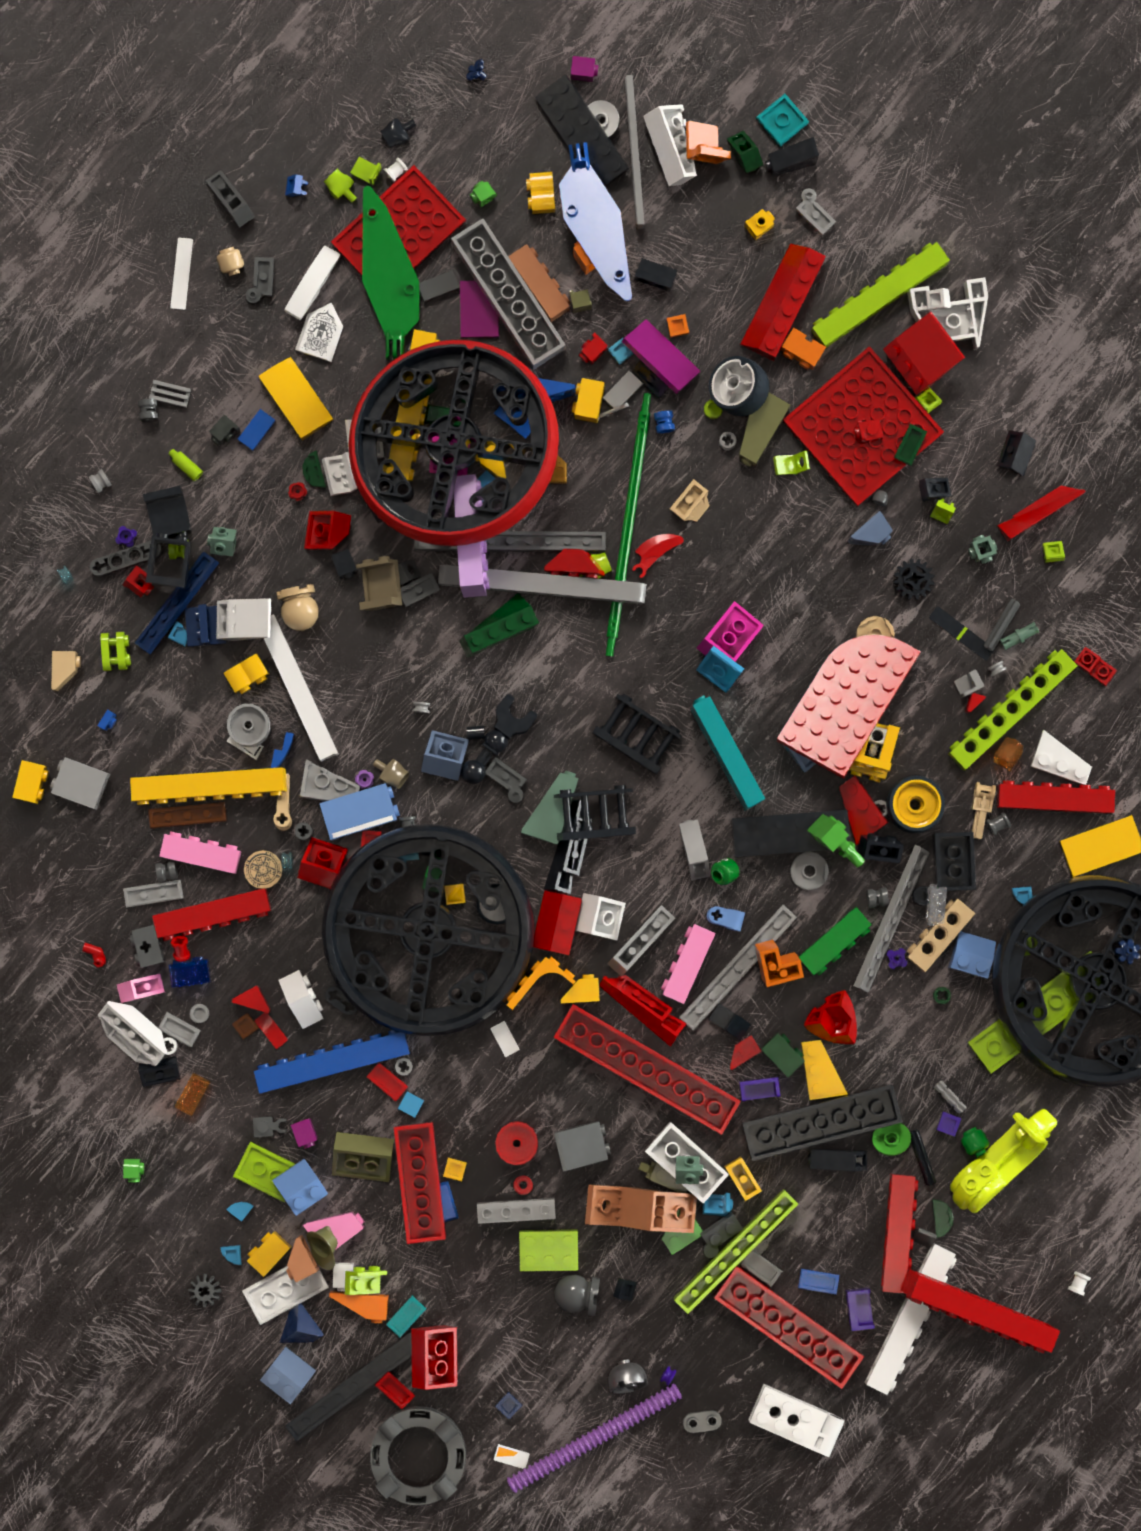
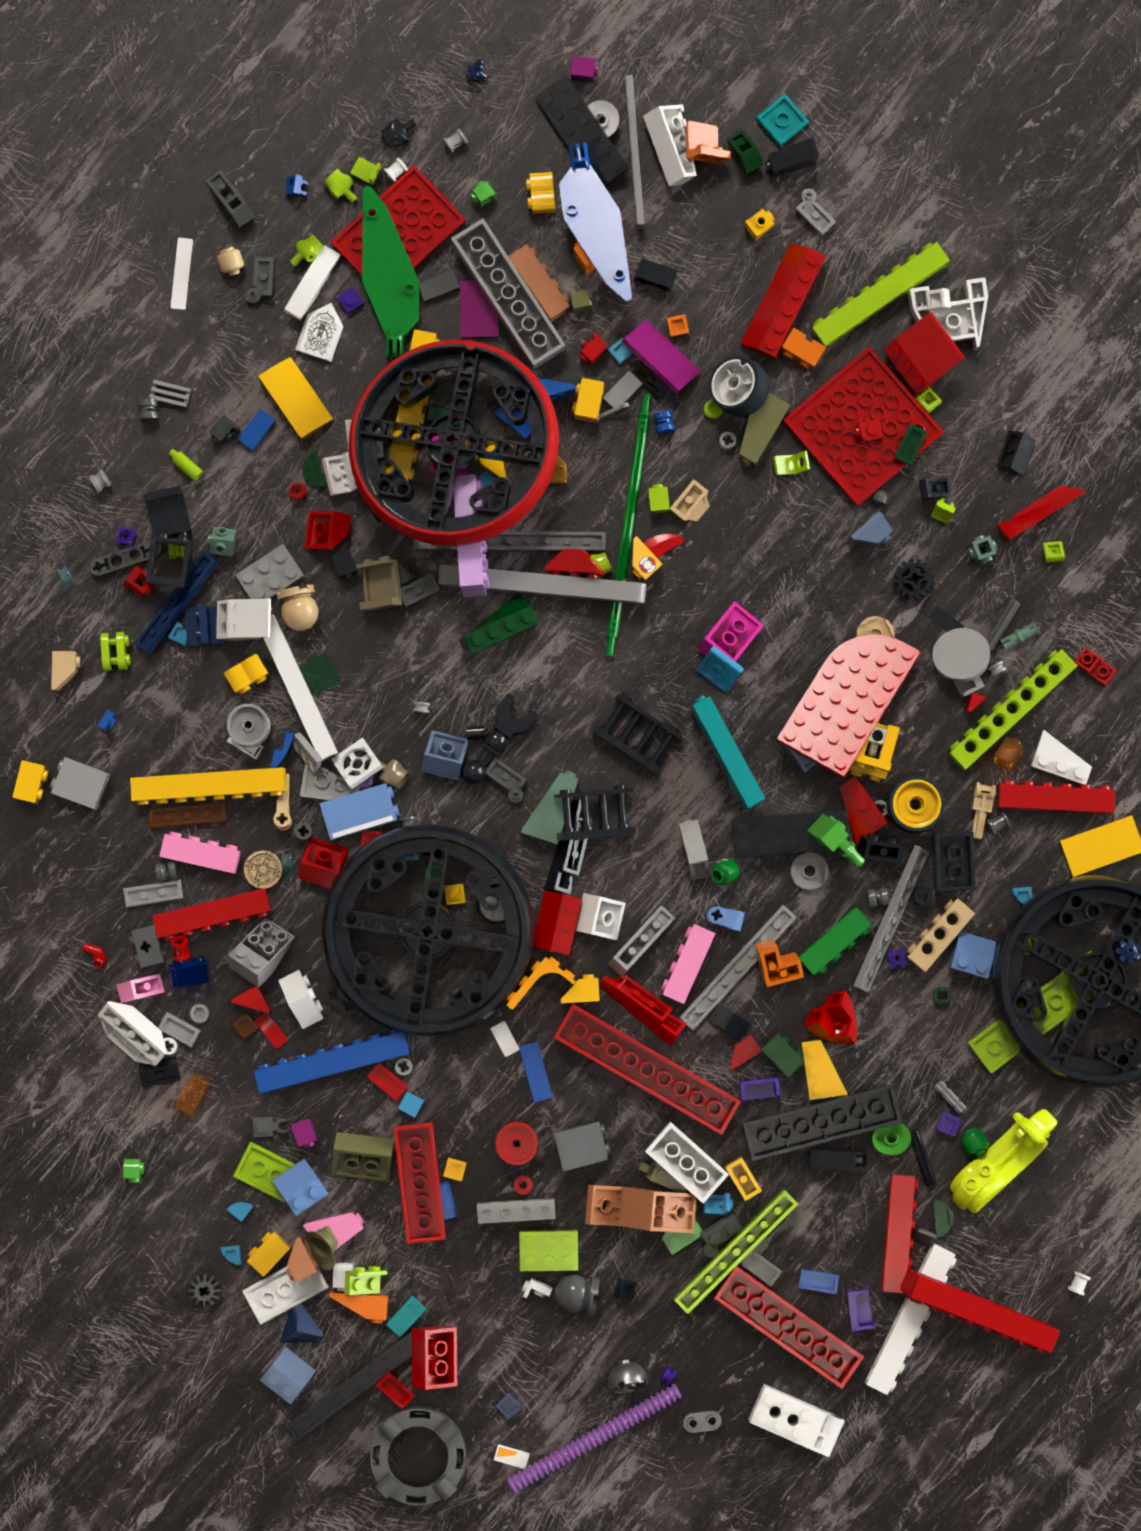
(260, 952): none -> light grey slope
(270, 574): none -> light grey plate
(307, 249): none -> lime piece
(307, 752): none -> light grey tile
(319, 674): none -> clear green piece
(350, 300): none -> dark purple plate
(374, 765): none -> white piece
(455, 140): none -> light grey bush
(535, 1072): none -> blue tile
(539, 1288): none -> white bracket
(643, 560): none -> yellow slope
(658, 499): none -> lime brick
(688, 1169): sand green brick -> none
(936, 905): clear hinge -> none
(961, 654): none -> light grey tile

